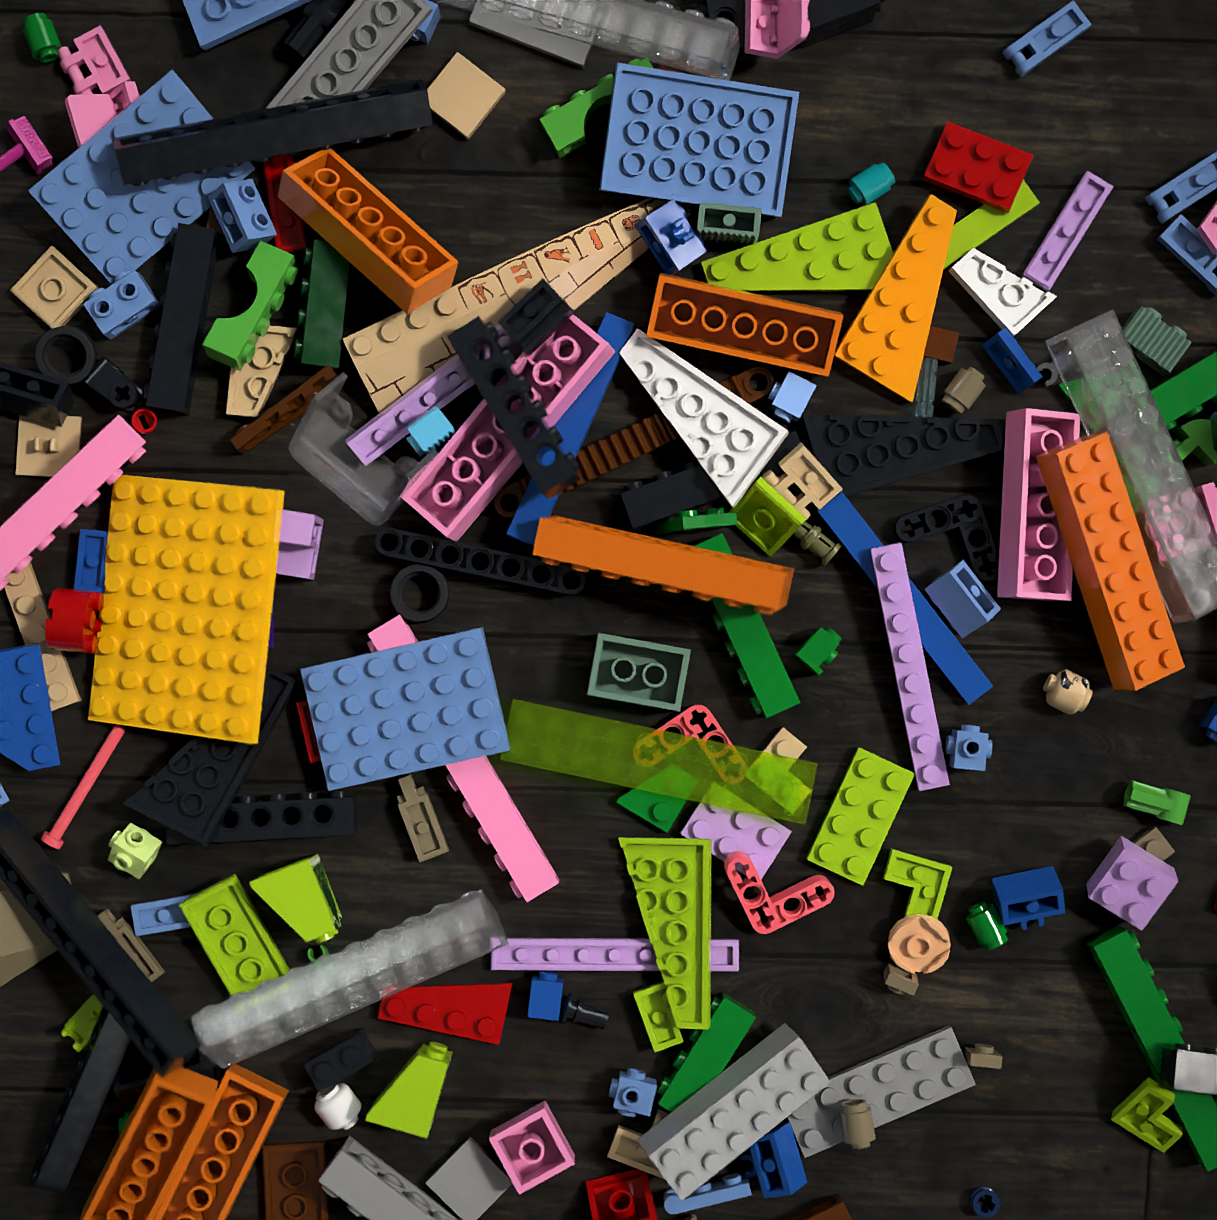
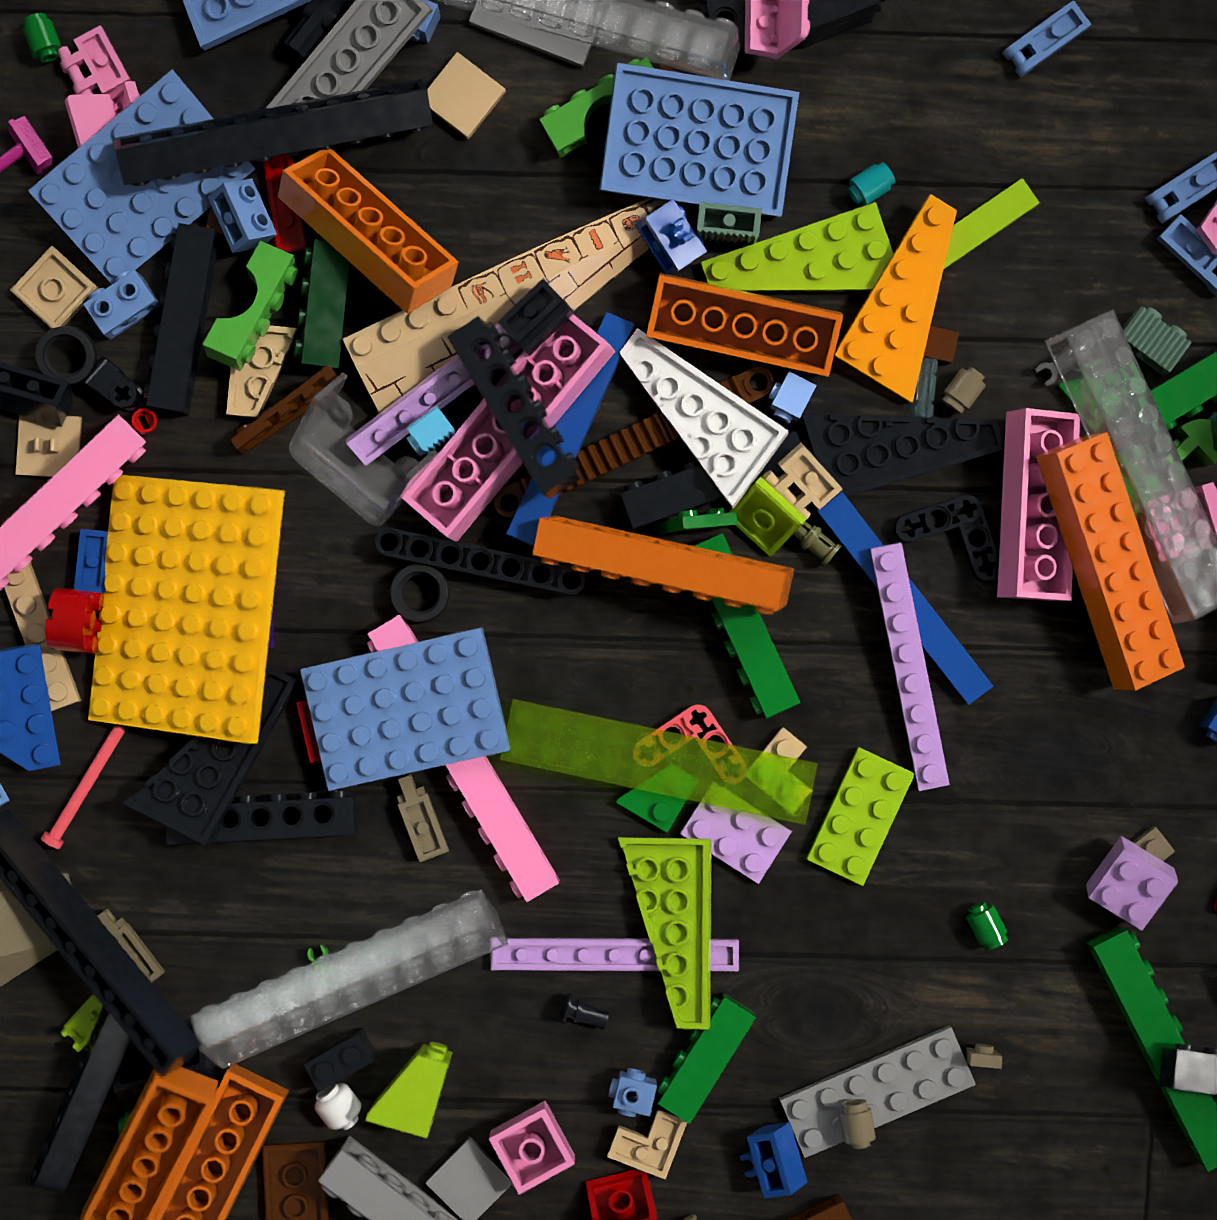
(133, 850): yellowish green brick -> none
(159, 915): medium blue plate -> none
(233, 936): lime tile -> none
(299, 544): lavender brick -> none
(302, 898): lime slope -> none
(459, 1010): red wing -> none
(545, 996): blue brick -> none
(639, 672): sand green brick -> none
(658, 1016): lime plate -> none
(730, 1188): medium blue plate -> none
(733, 1111): light grey brick -> none
(773, 905): coral beam -> none
(819, 649): green brick -> none
(900, 980): dark tan plate -> none
(919, 943): light nougat tile -> none
(925, 877): lime plate -> none
(962, 599): medium blue brick -> none
(974, 758): medium blue brick -> none
(978, 167): red plate -> none
(980, 1192): dark blue bush -> none
(1001, 294): white wing -> none
(1012, 360): blue plate -> none
(1028, 896): blue brick -> none
(1067, 231): lavender tile -> none
(1067, 691): tan head -> none
(1143, 1115): lime plate -> none
(1163, 803): bright green piece -> none

